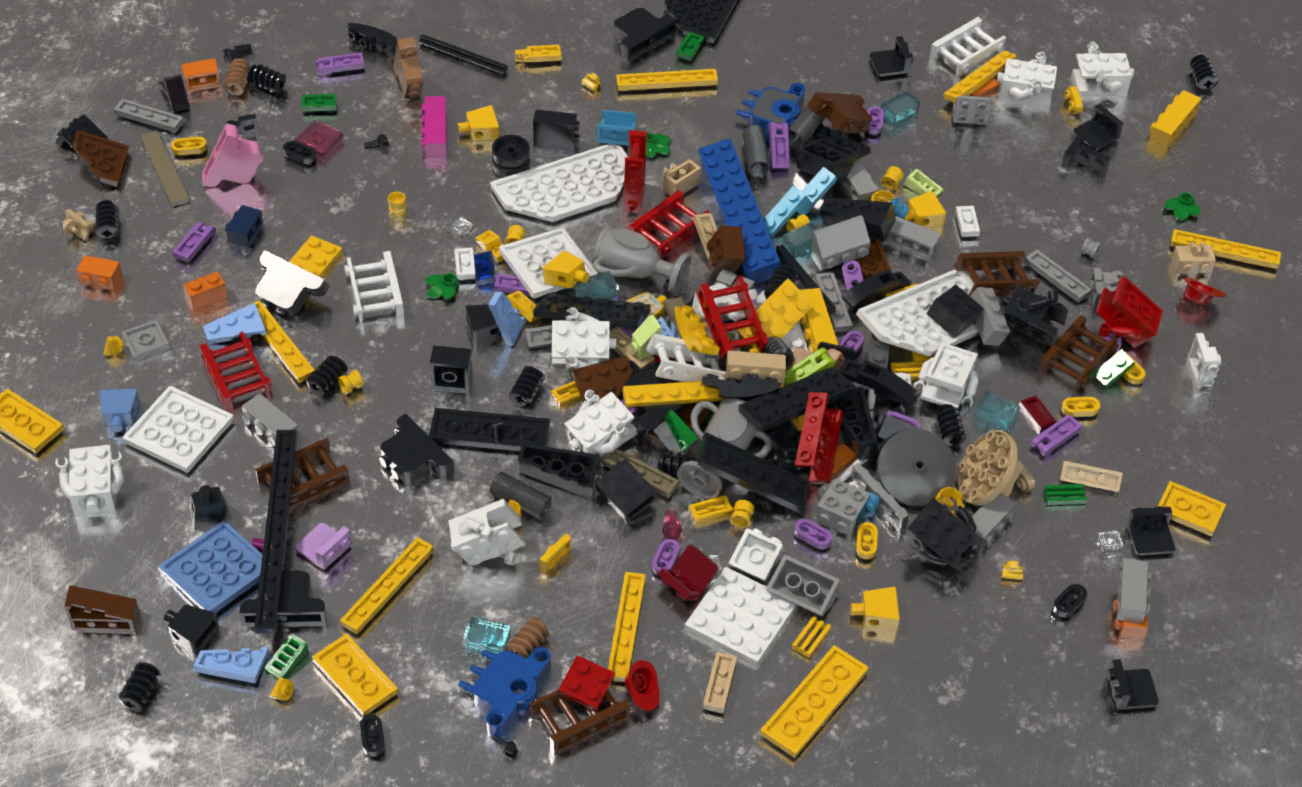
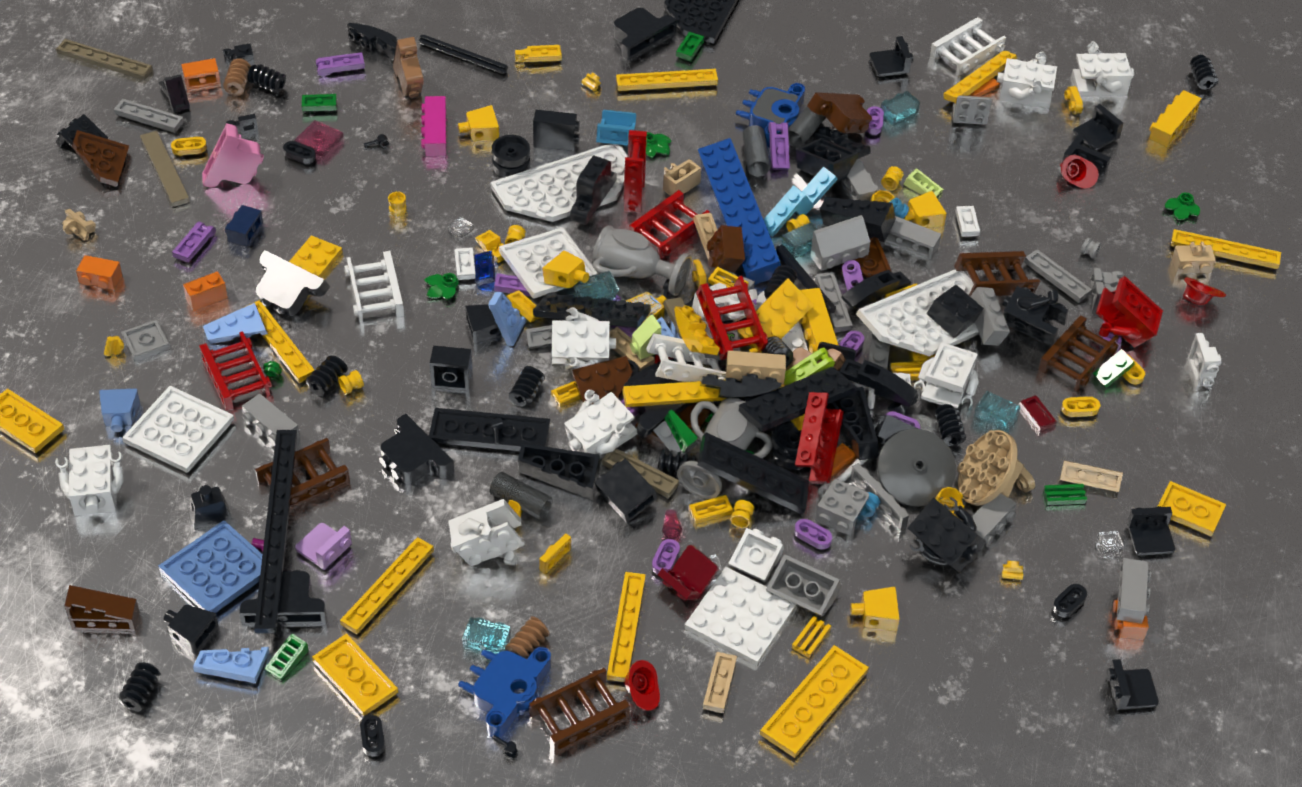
(104, 59): none -> dark tan tile
(107, 220): black piece -> none
(272, 369): none -> green plate
(283, 690): yellow plate -> none
(586, 683): red plate -> none
(592, 188): none -> black brick
(698, 273): none -> yellow plate
(729, 277): none -> yellow tile
(866, 542): yellow plate -> none
(1056, 435): medium lavender plate -> none
(1079, 171): none -> red piece

